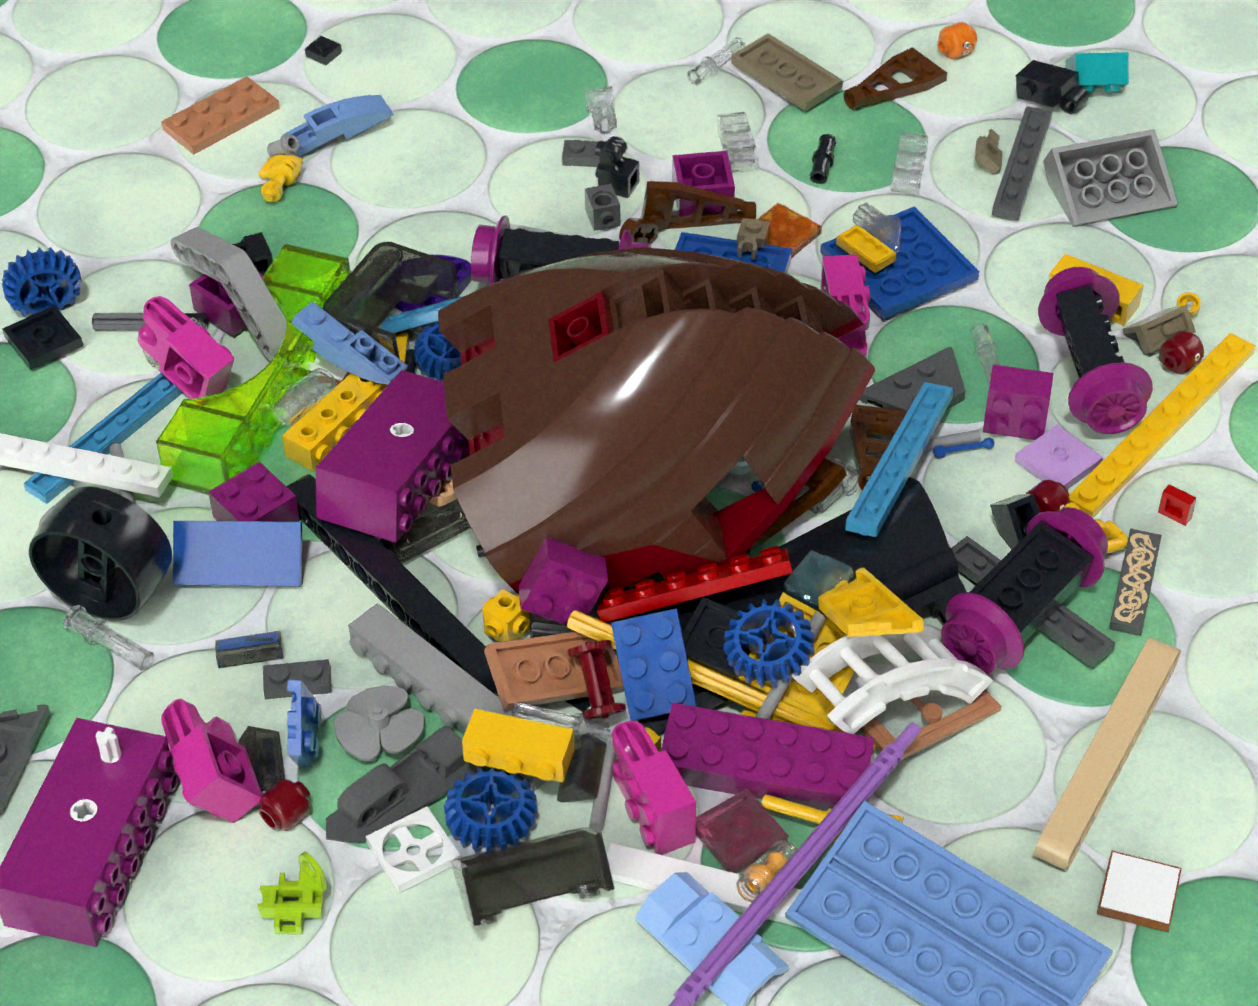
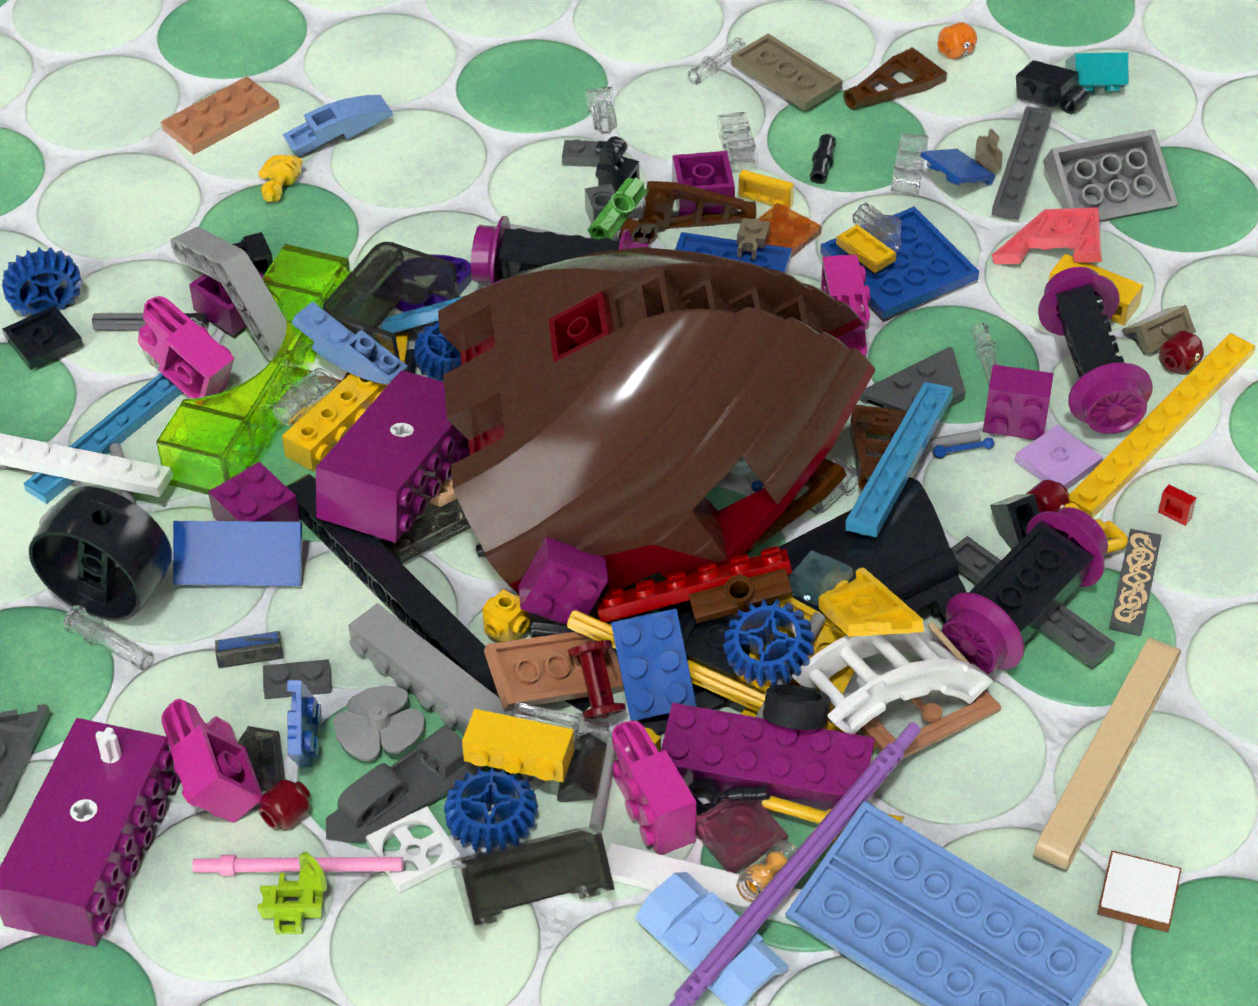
(229, 864): none -> bright pink bar
(286, 145): light grey pin -> none
(323, 50): black plate -> none
(618, 209): none -> bright green piece
(721, 602): none -> reddish brown piece
(731, 794): none -> black piece
(765, 189): none -> yellow plate
(796, 707): none -> black tyre
(933, 627): none -> tan hinge
(957, 166): none -> blue piece
(1056, 229): none -> coral wing
(1191, 297): yellow hinge -> none

